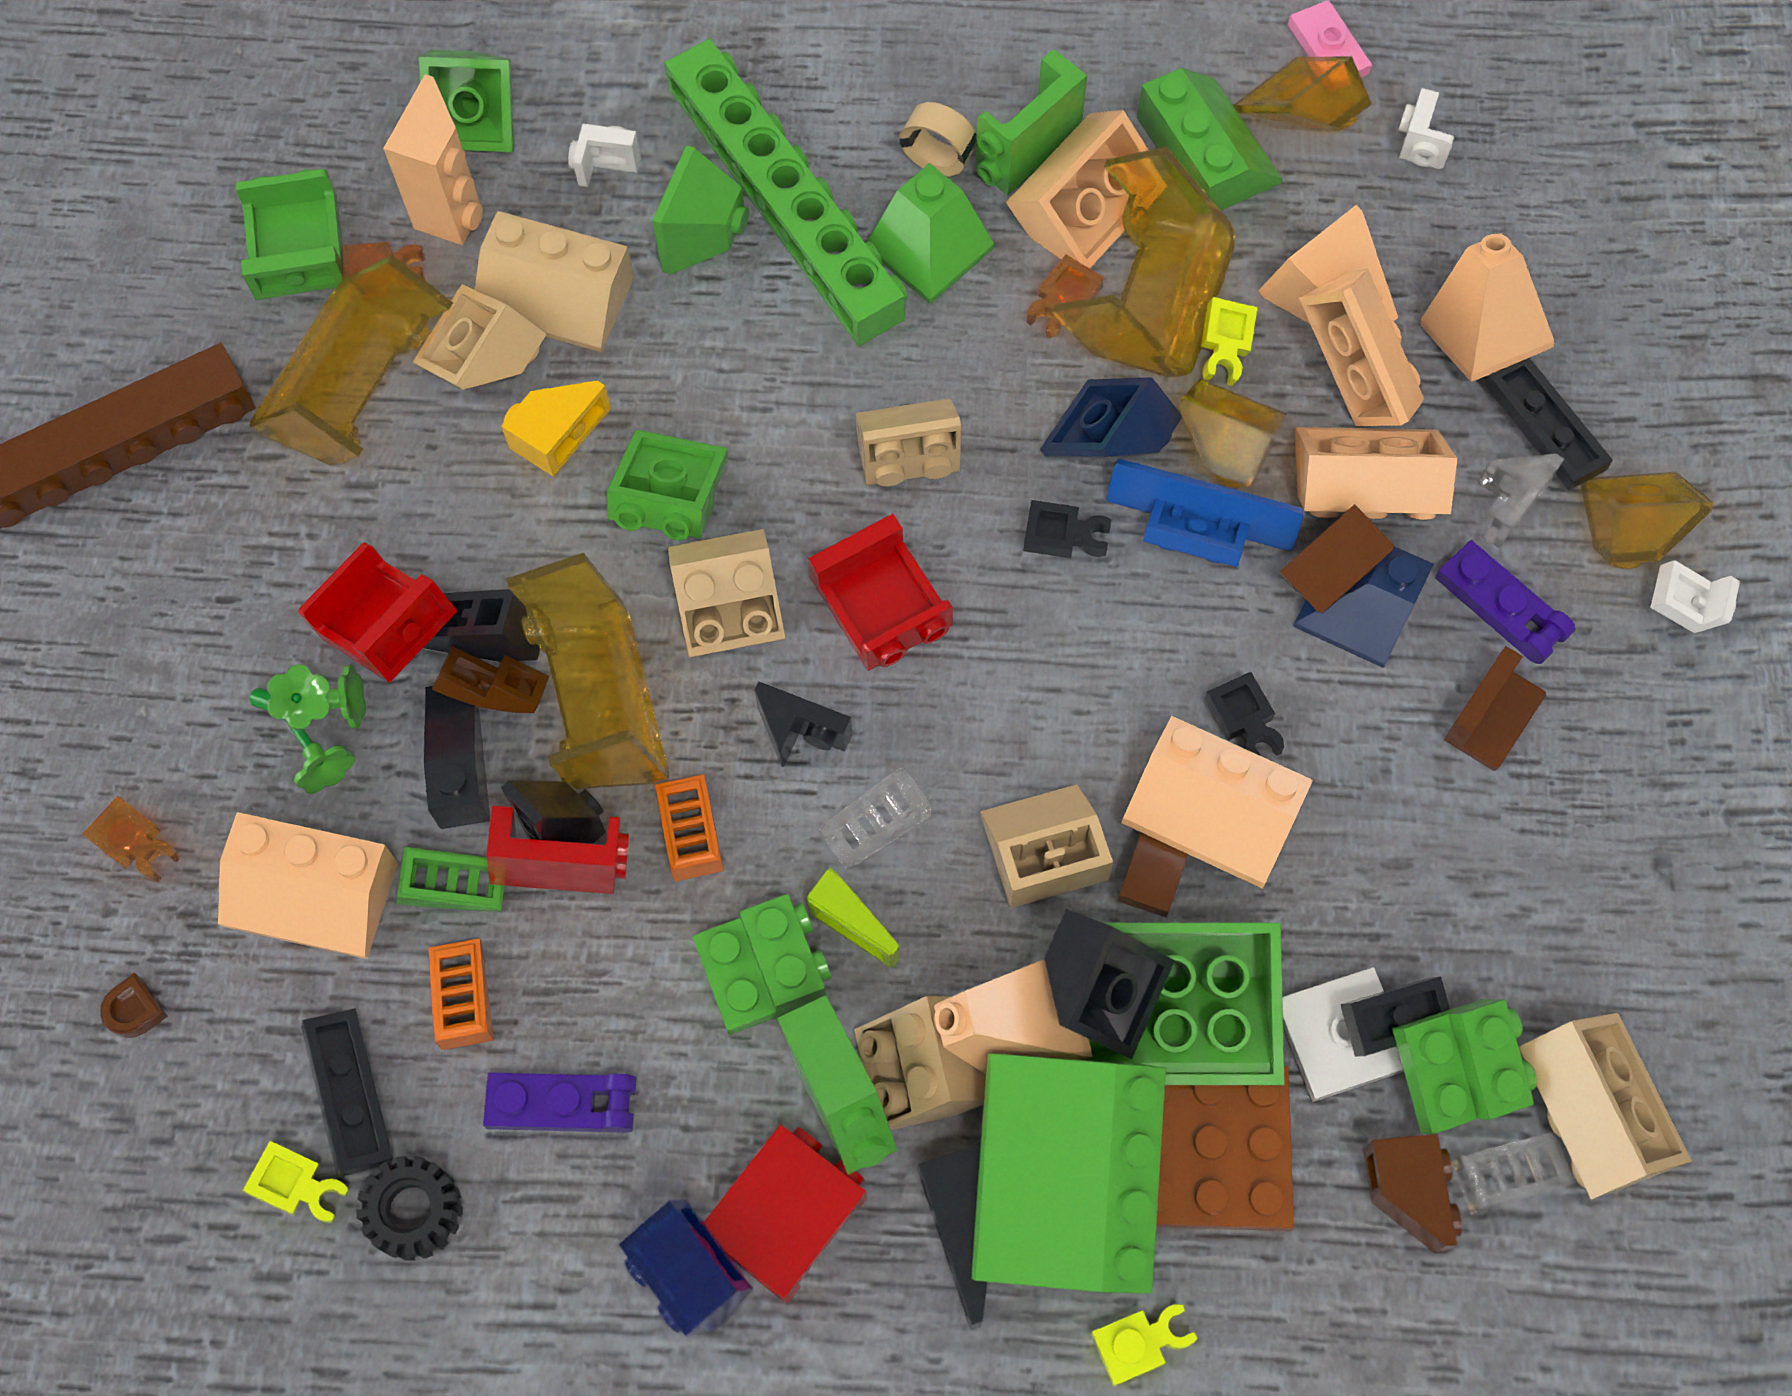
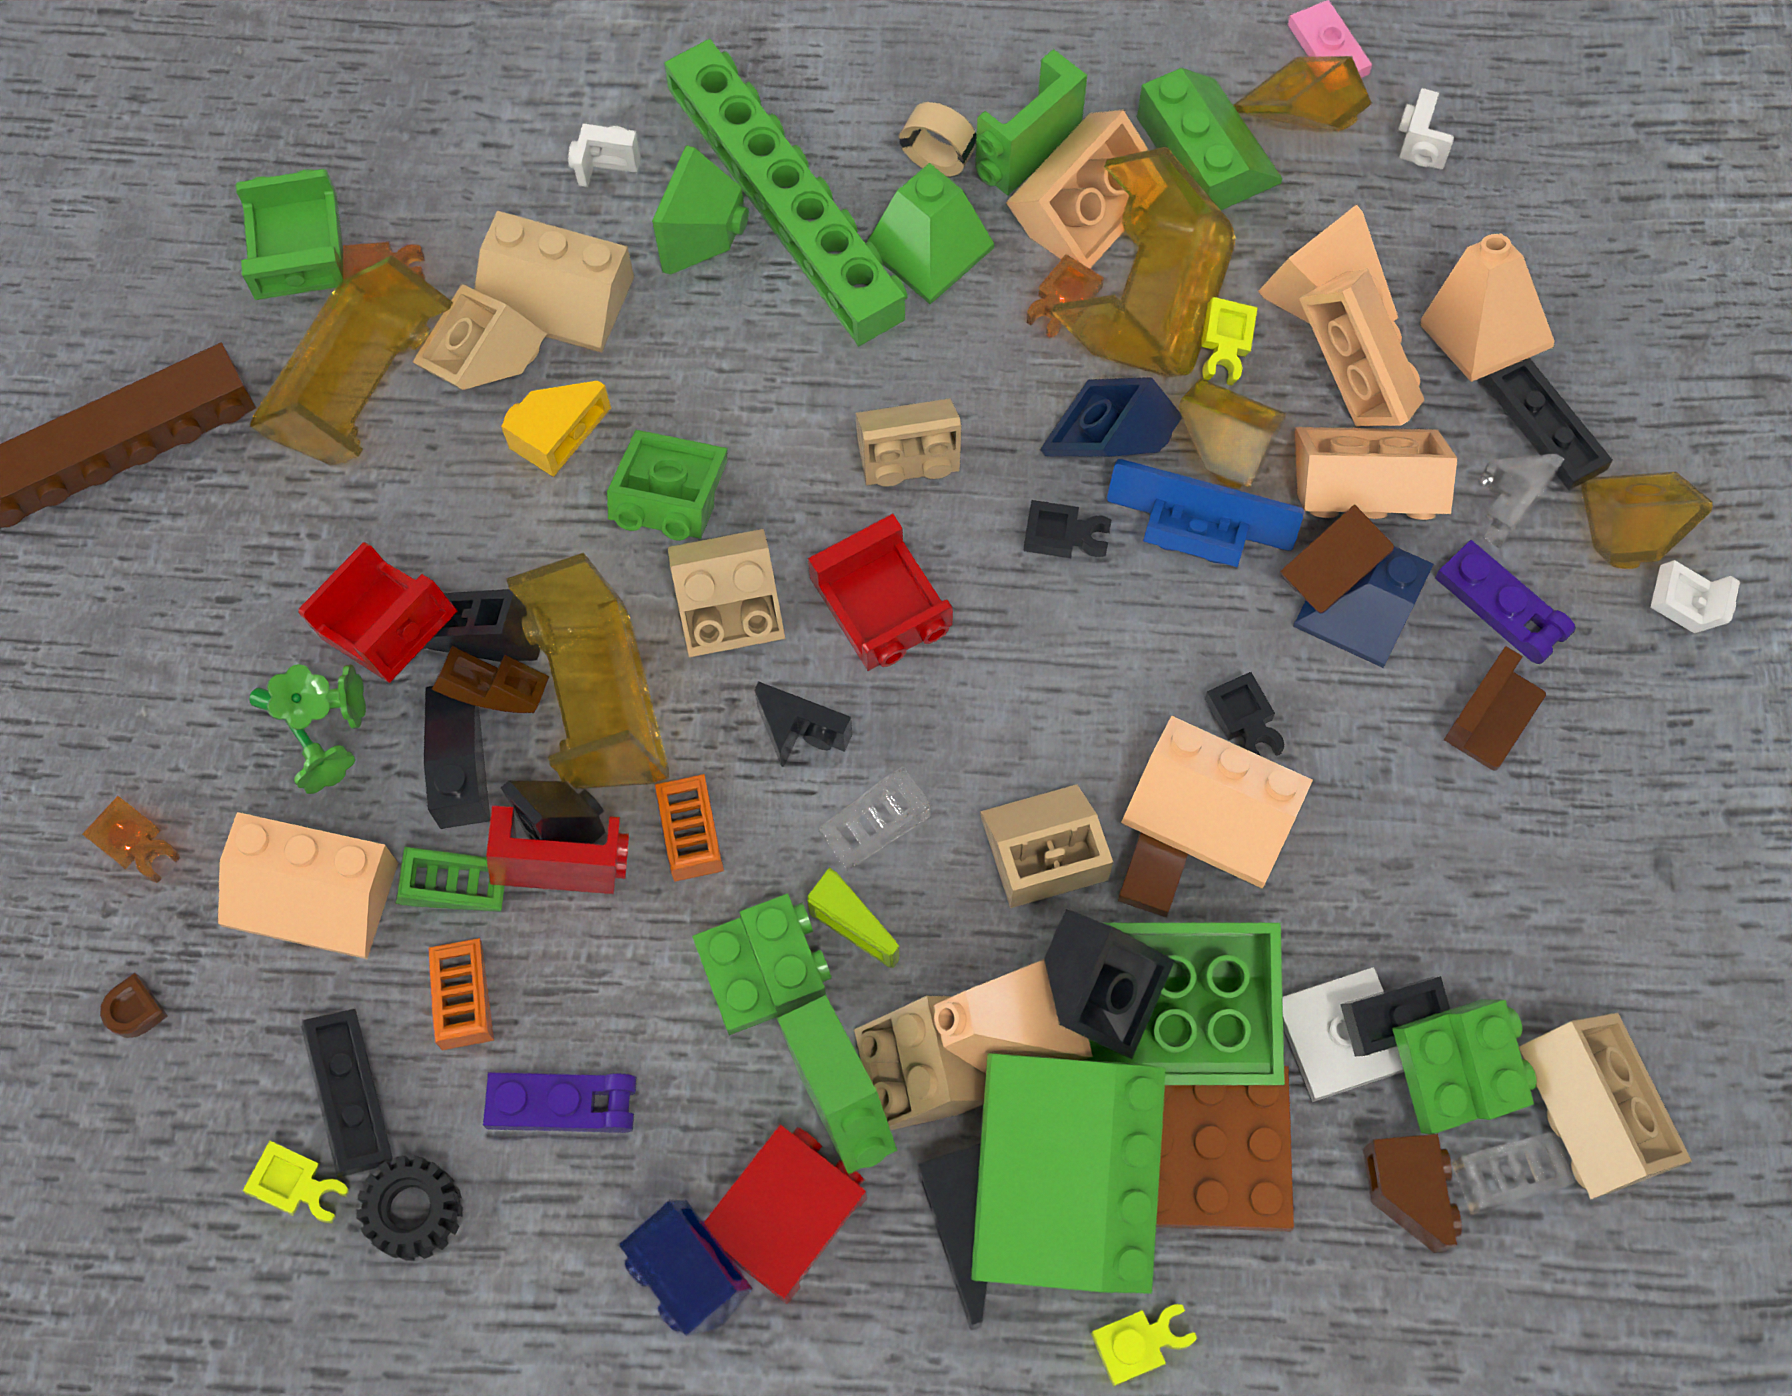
(433, 168): light nougat slope -> none
(476, 95): bright green slope -> none

